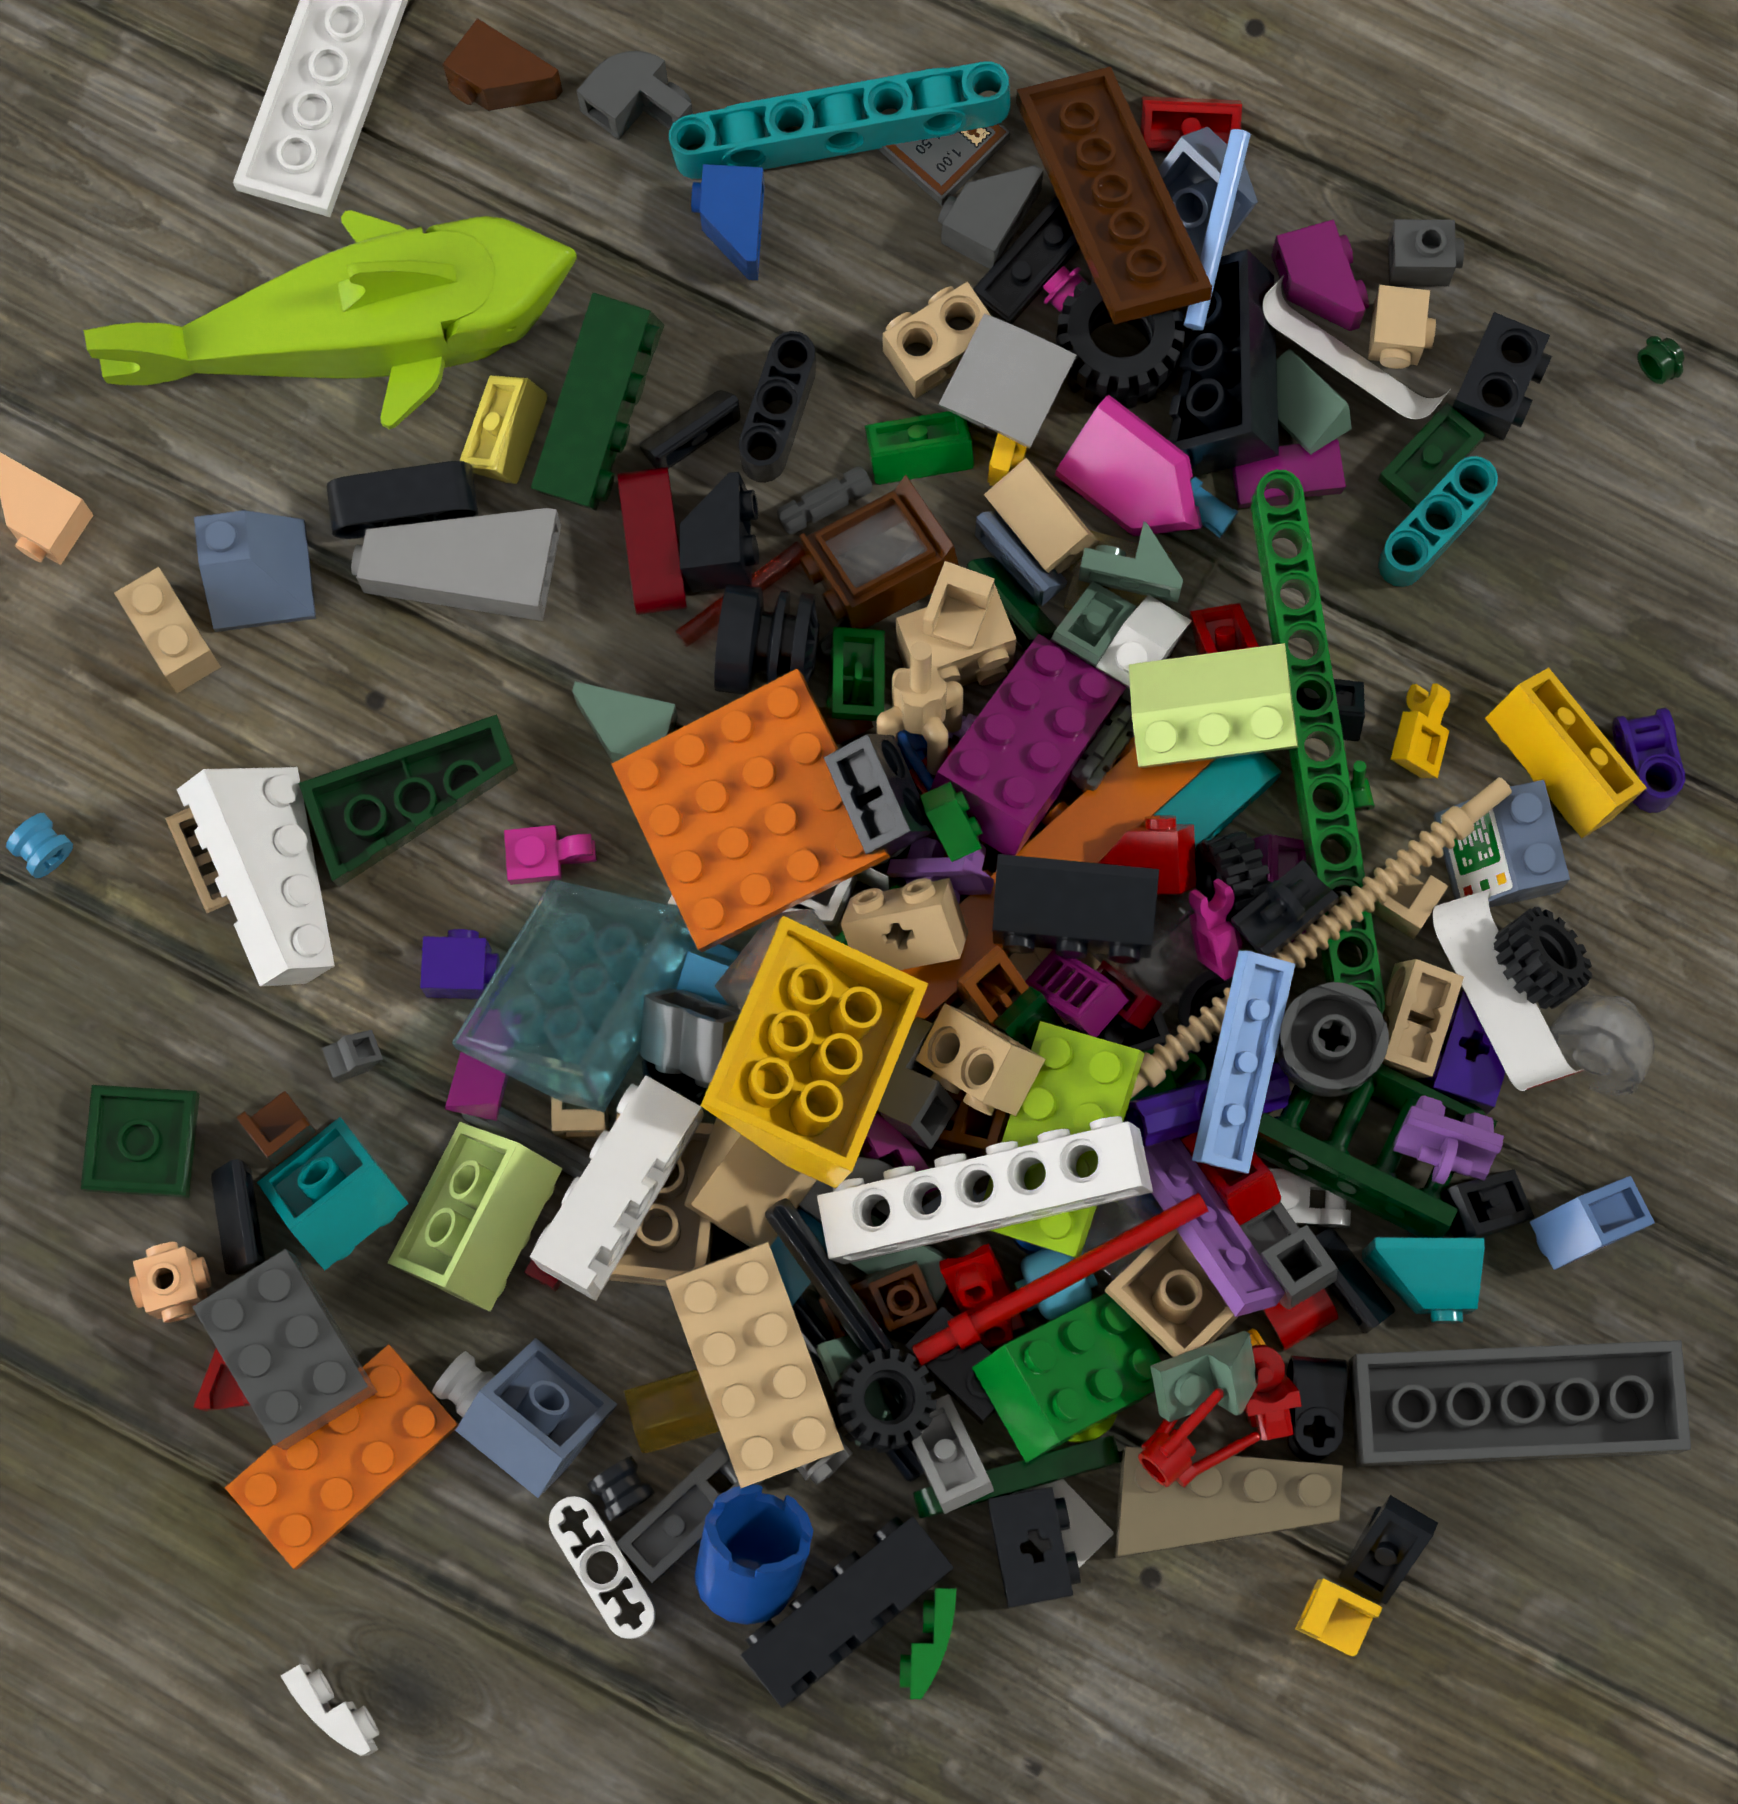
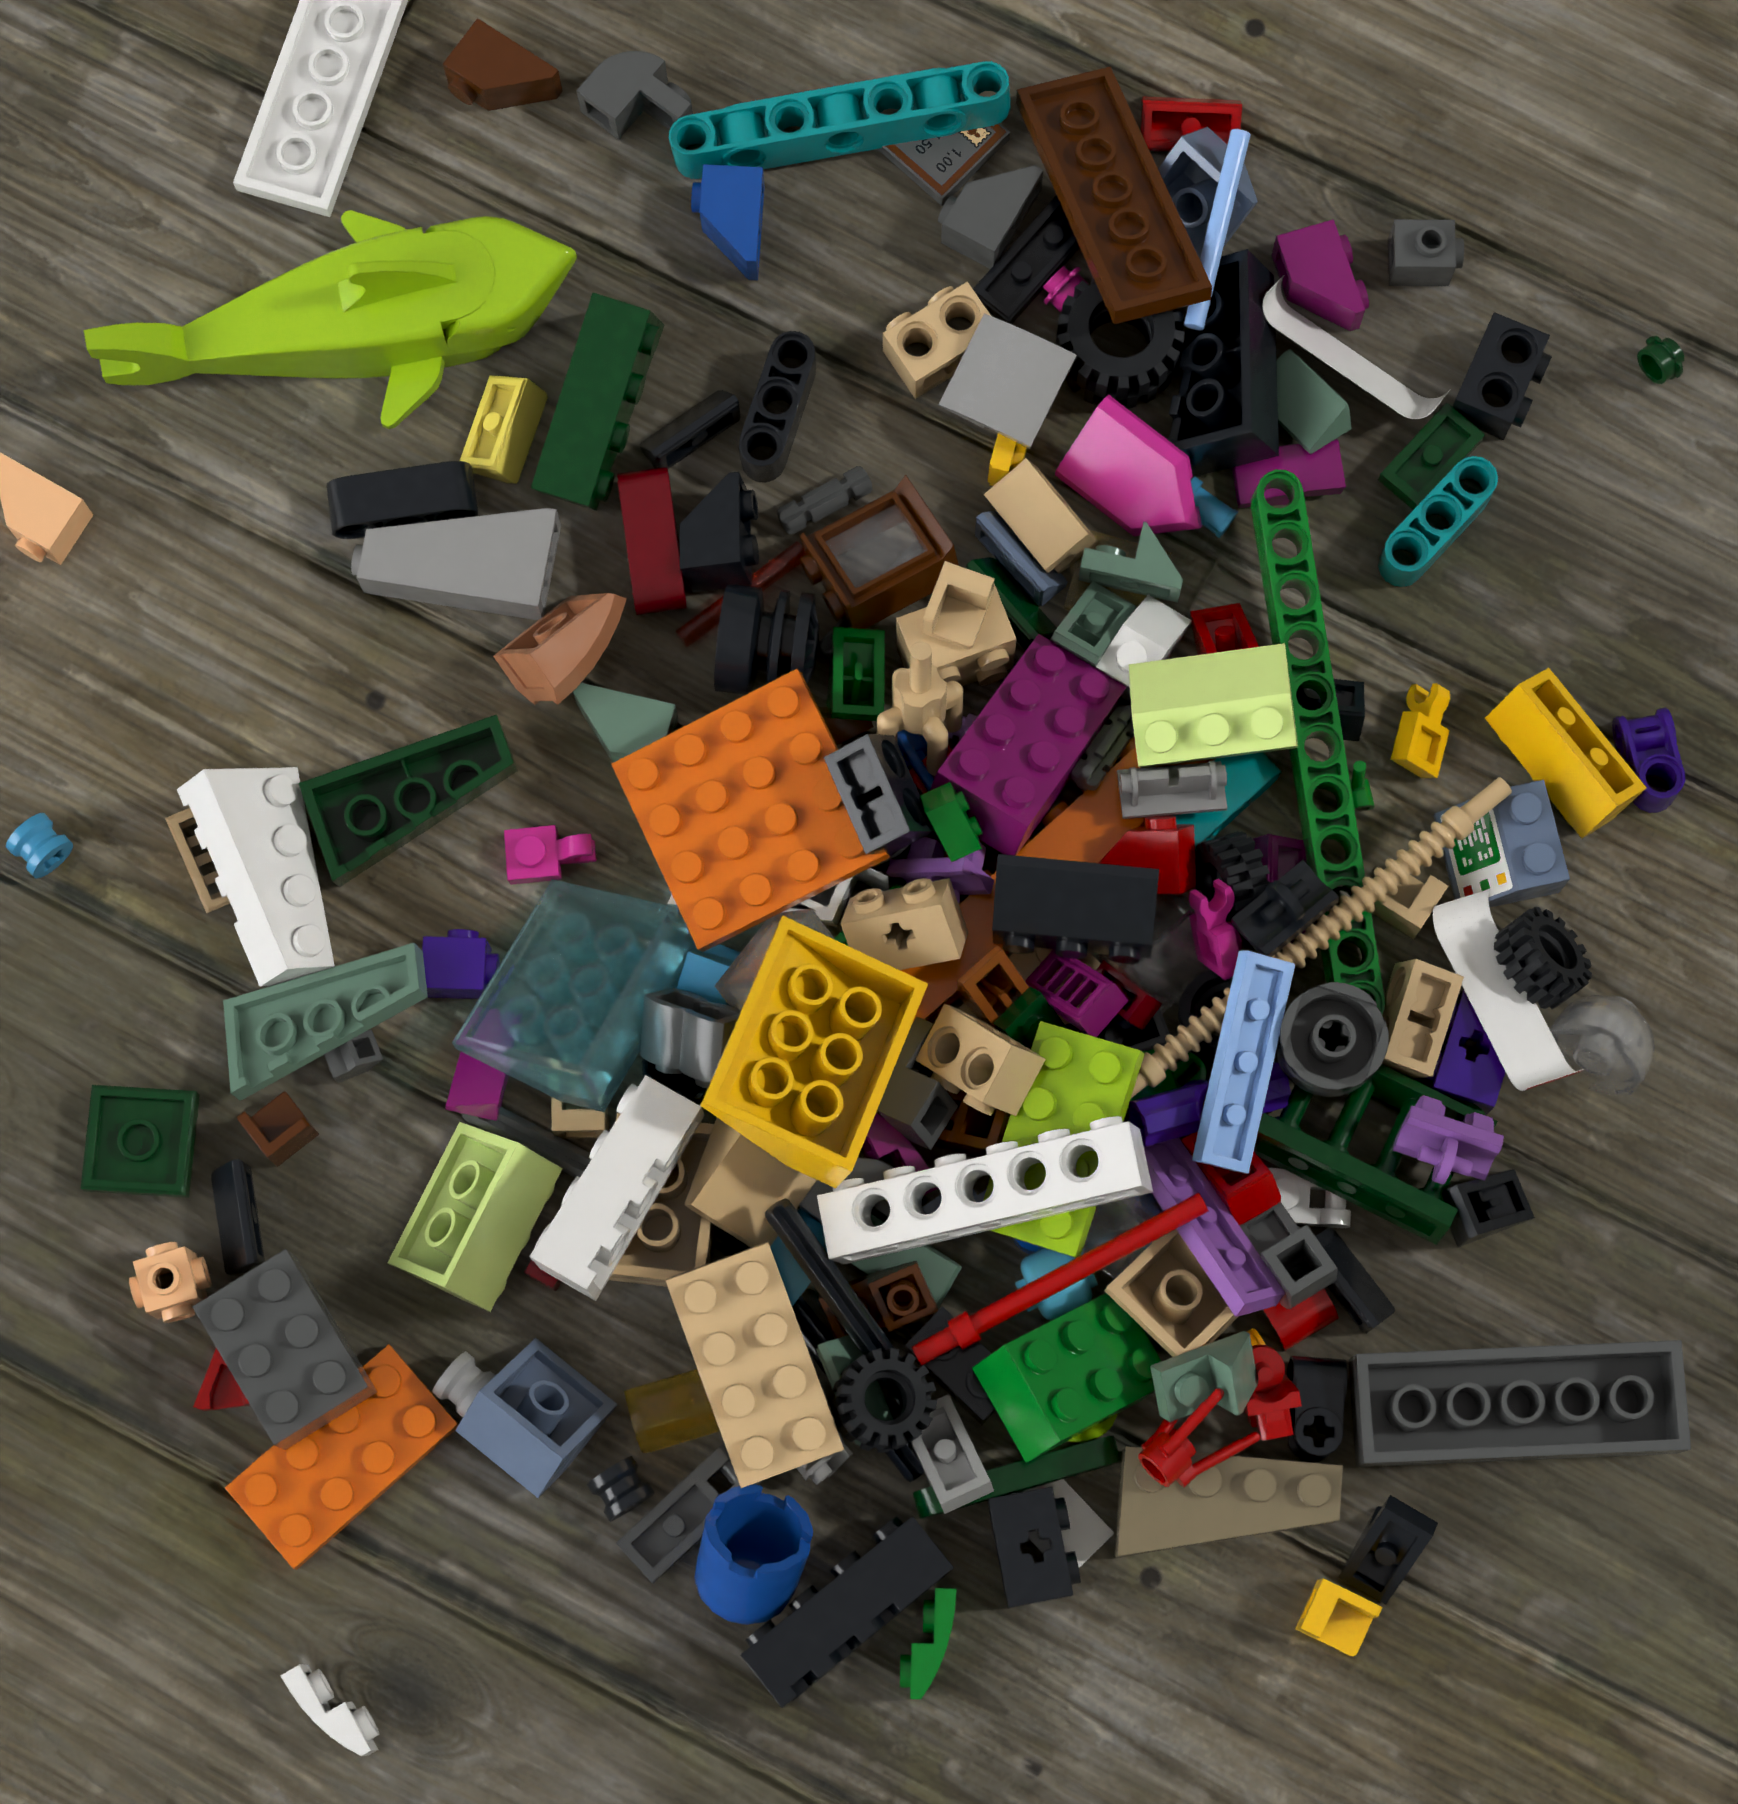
(167, 630): tan brick -> none
(254, 569): sand blue slope -> none
(308, 1016): none -> sand green wing
(332, 1194): teal slope -> none
(561, 646): none -> nougat slope
(592, 1526): white beam -> none
(919, 447): green slope -> none
(977, 1282): red hips -> none
(1172, 789): none -> light grey hinge
(1400, 326): tan brick -> none
(1430, 1273): teal slope -> none
(1591, 1222): medium blue slope -> none

